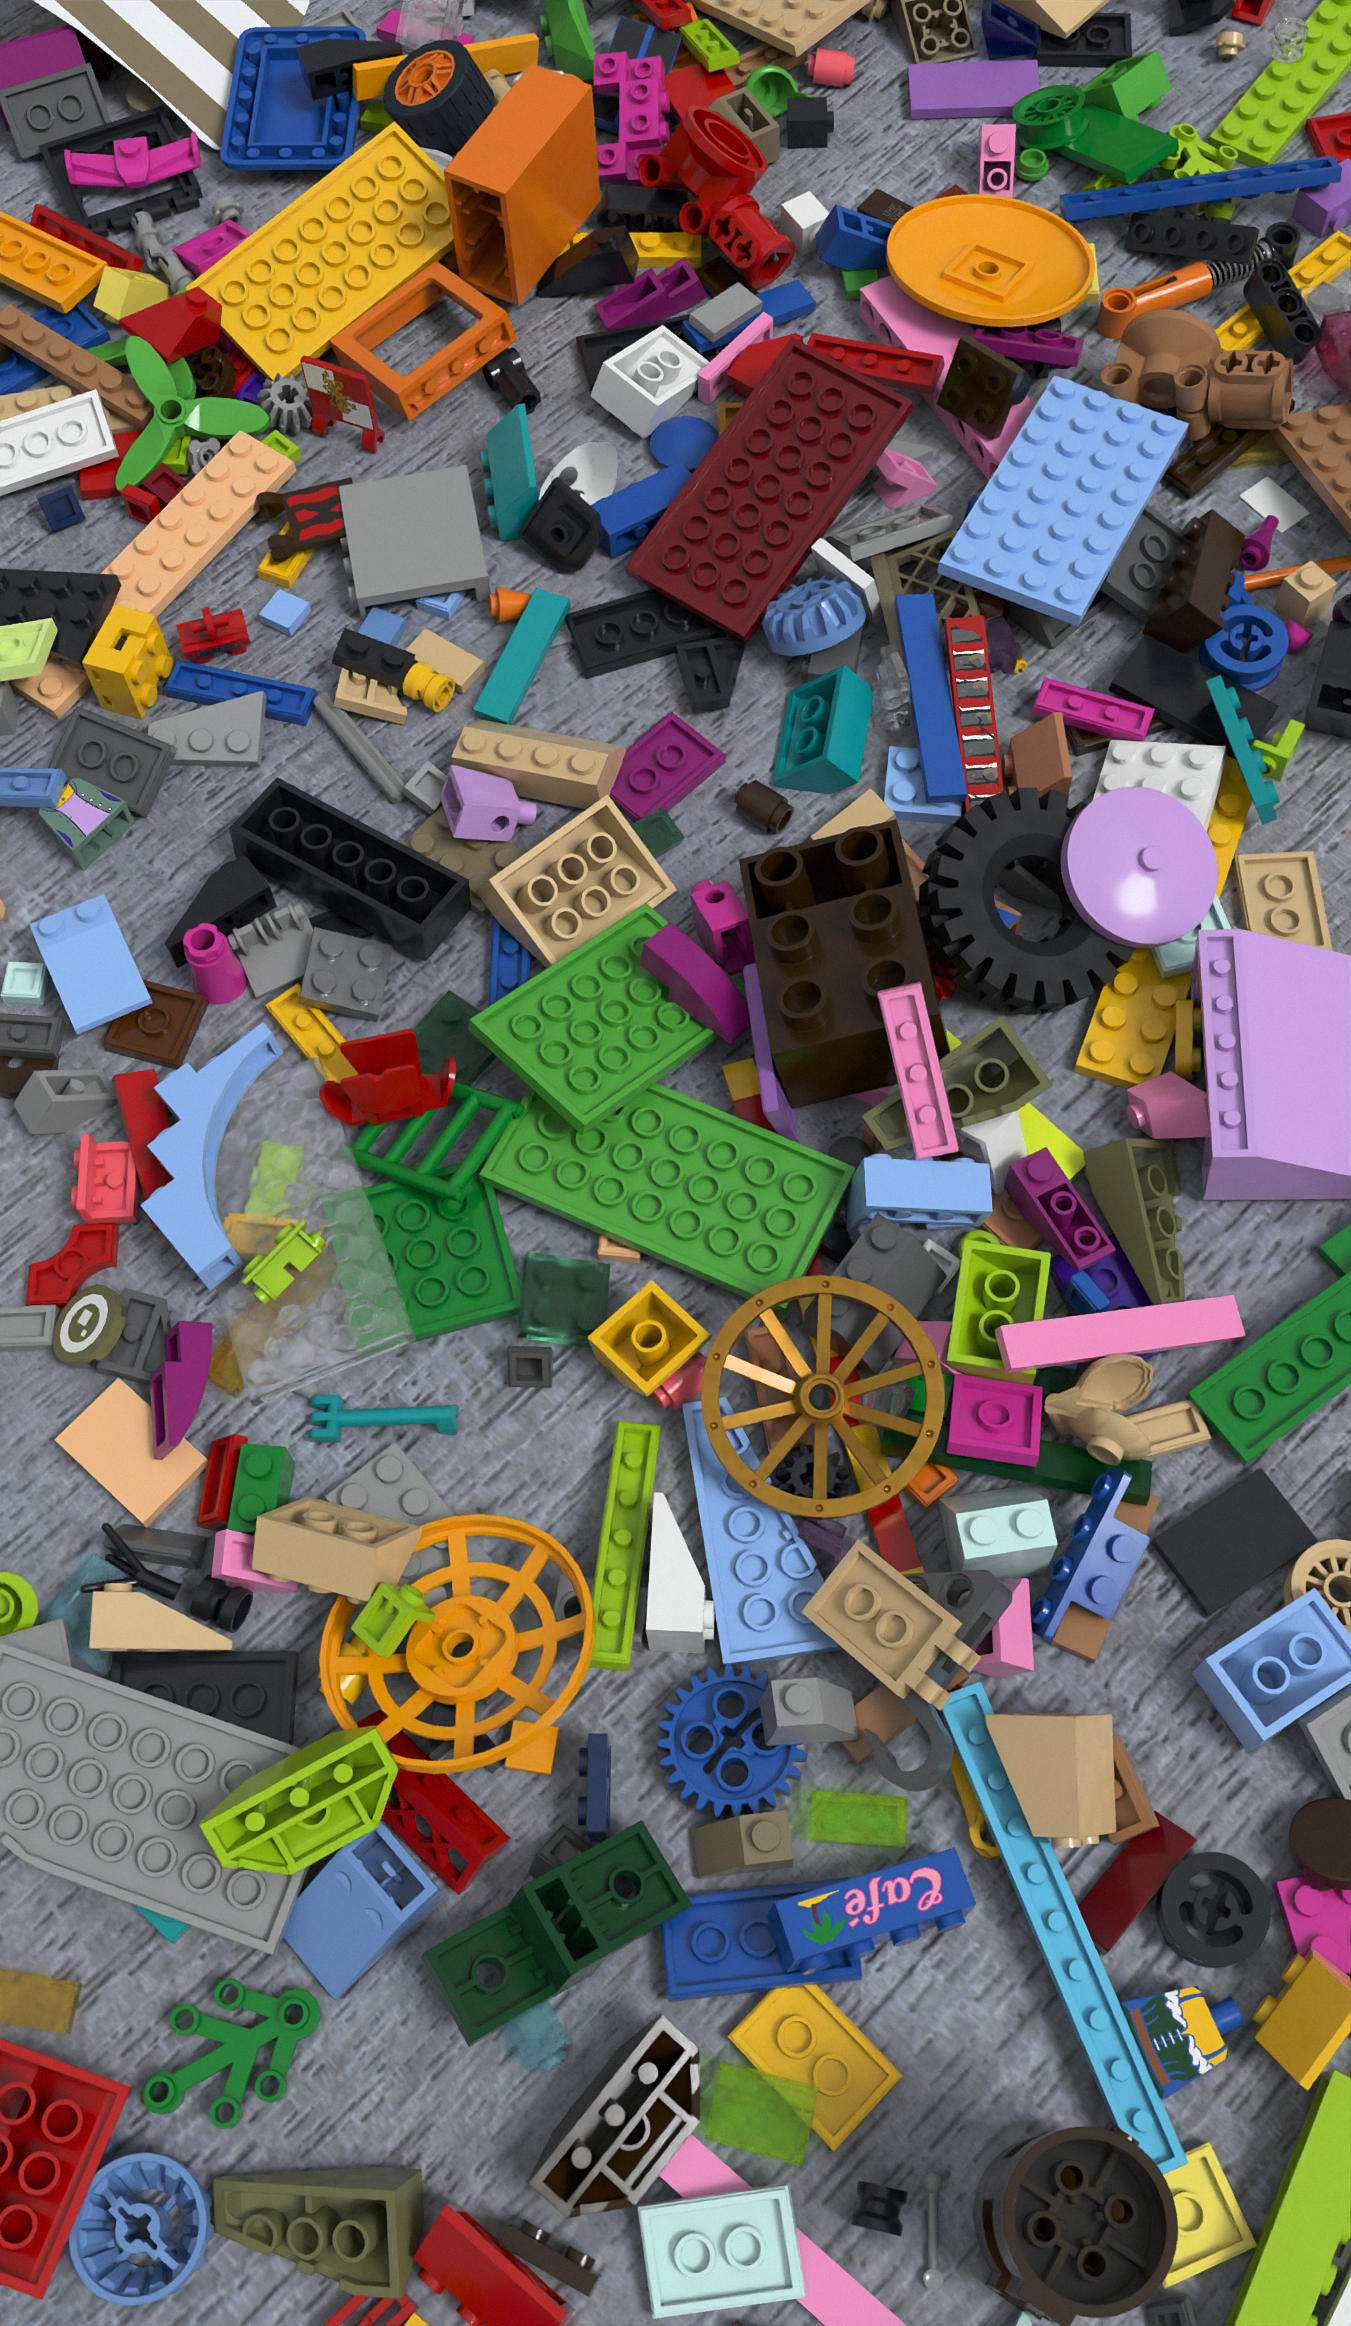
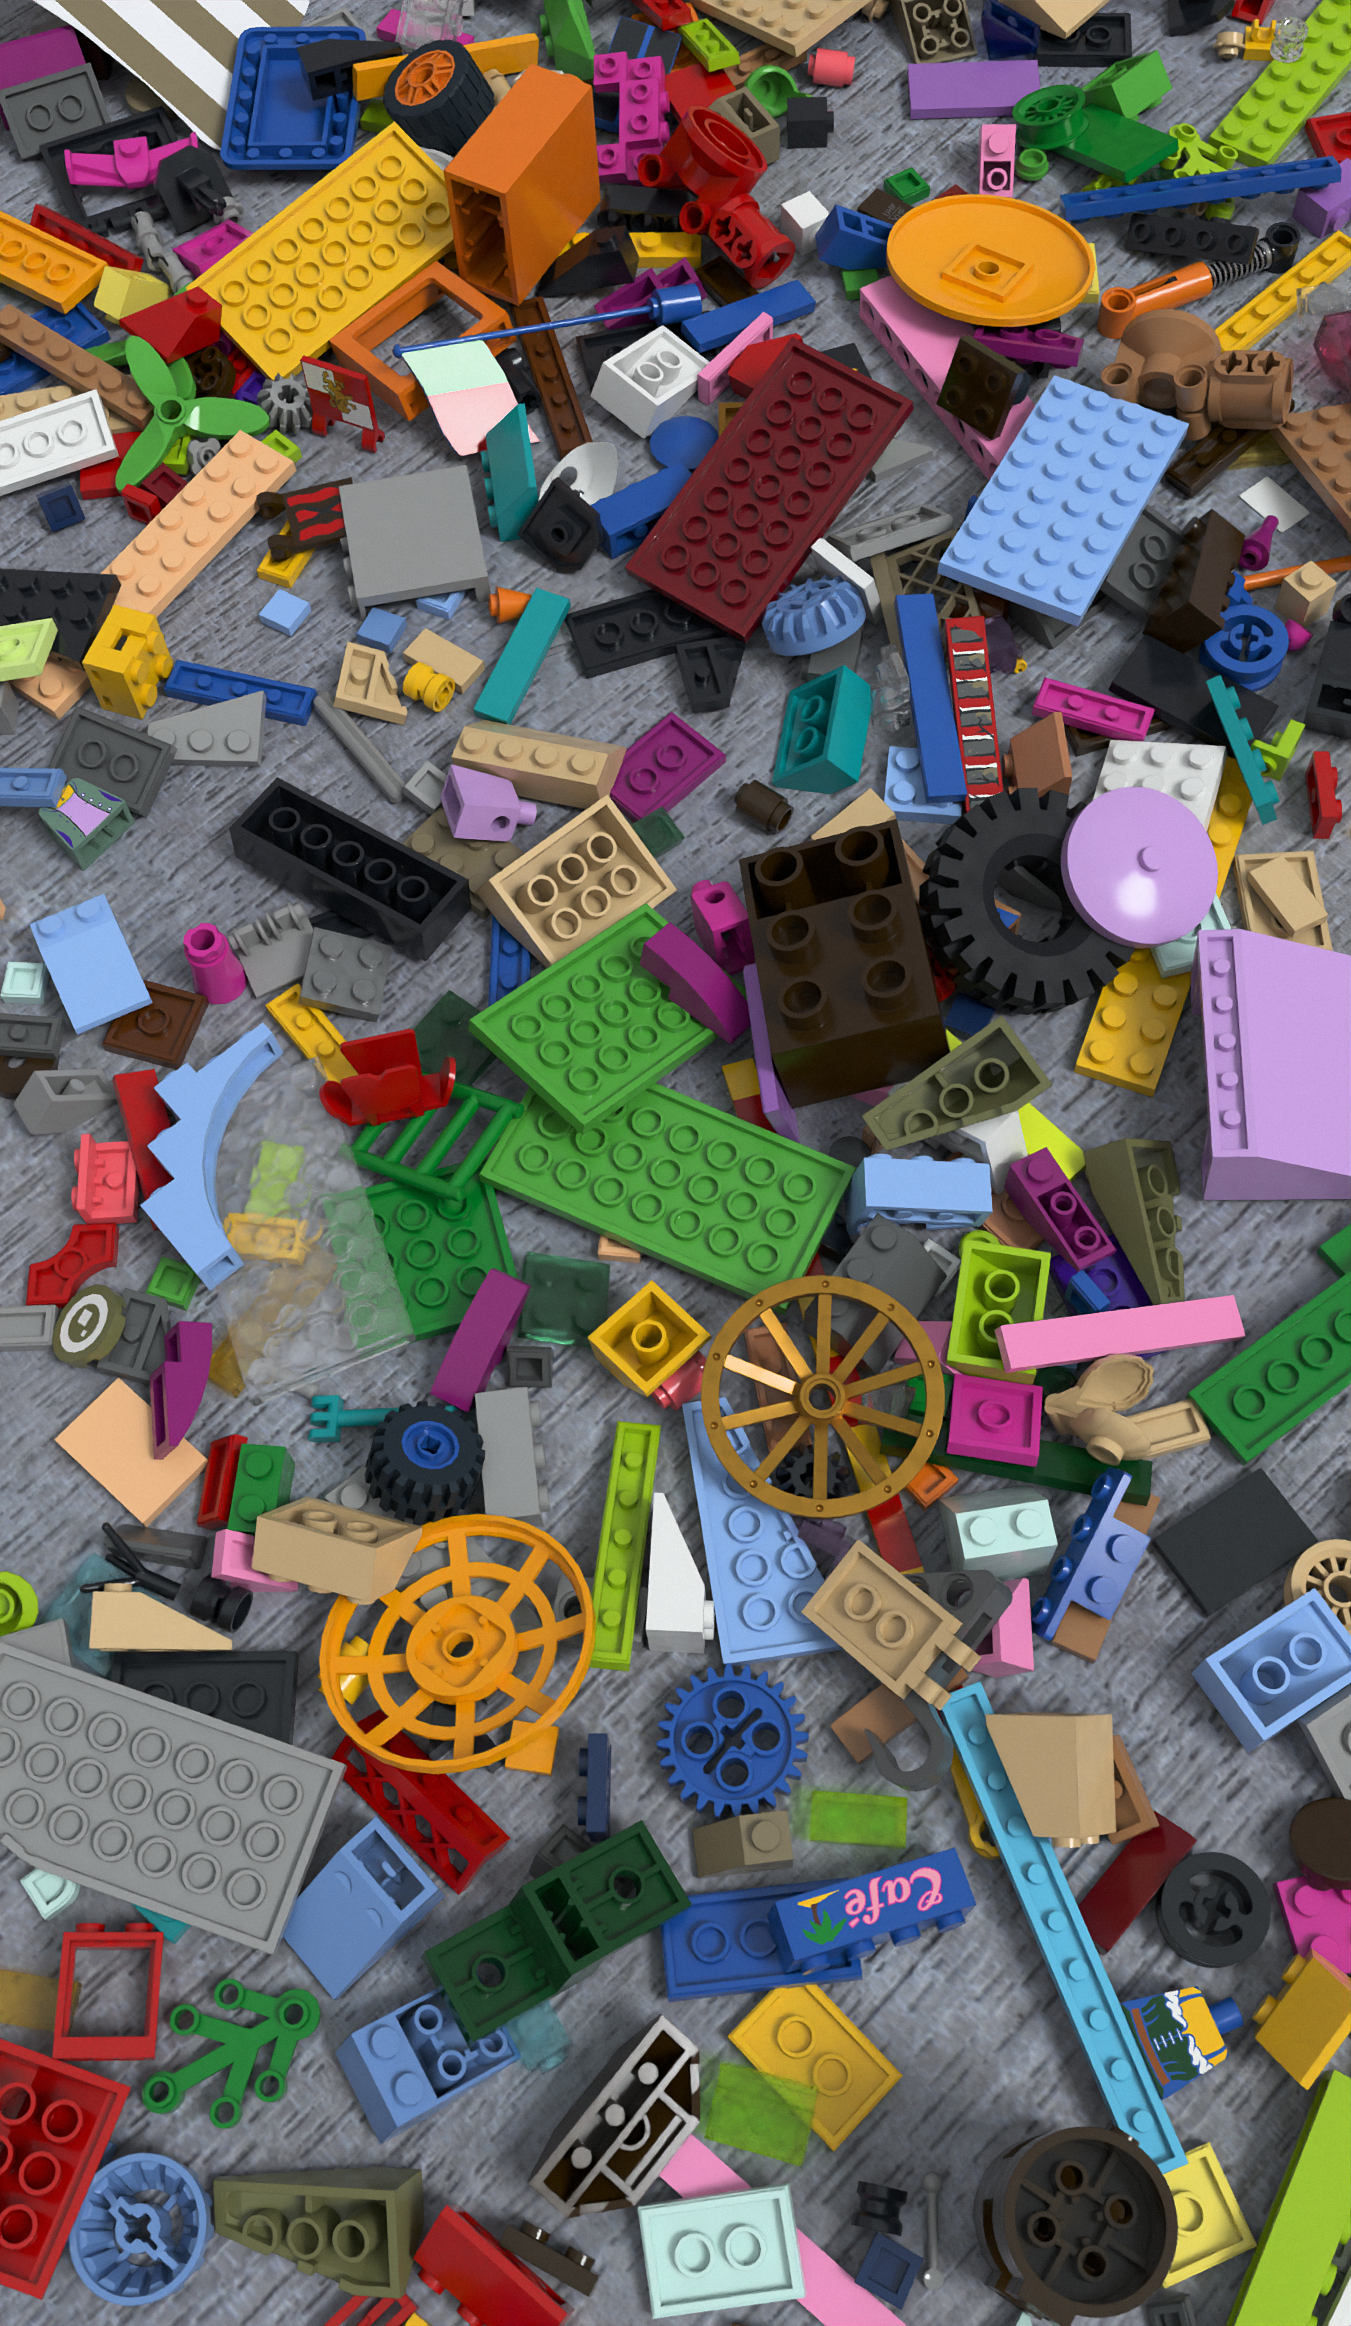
(50, 1892): none -> light aqua tile
(122, 2048): none -> red window
(174, 1282): none -> bright green tile
(190, 187): none -> black piece
(213, 634): red hips -> none
(227, 900): black slope -> none
(269, 1271): lime hinge -> none
(304, 1804): lime wedge -> none
(373, 658): black plate -> none
(390, 1617): lime bracket -> none
(418, 2063): none -> medium blue slope
(424, 1462): none -> black wheel
(471, 389): none -> flag
(480, 1340): none -> magenta slope
(511, 1455): none -> light grey brick
(551, 378): none -> reddish brown tile
(725, 312): light grey tile -> none
(807, 1712): light grey slope -> none
(882, 363): red plate -> none
(888, 2270): none -> dark blue tile
(901, 479): bright pink slope -> none
(907, 186): none -> green tile
(918, 1070): bright pink tile -> none
(968, 1016): none -> dark blue tile
(1168, 1108): bright pink slope -> none
(1186, 1056): yellow plate -> none
(1258, 41): none -> yellow tile
(1281, 310): black beam -> none
(1287, 896): none -> tan tile
(1321, 787): none -> red plate

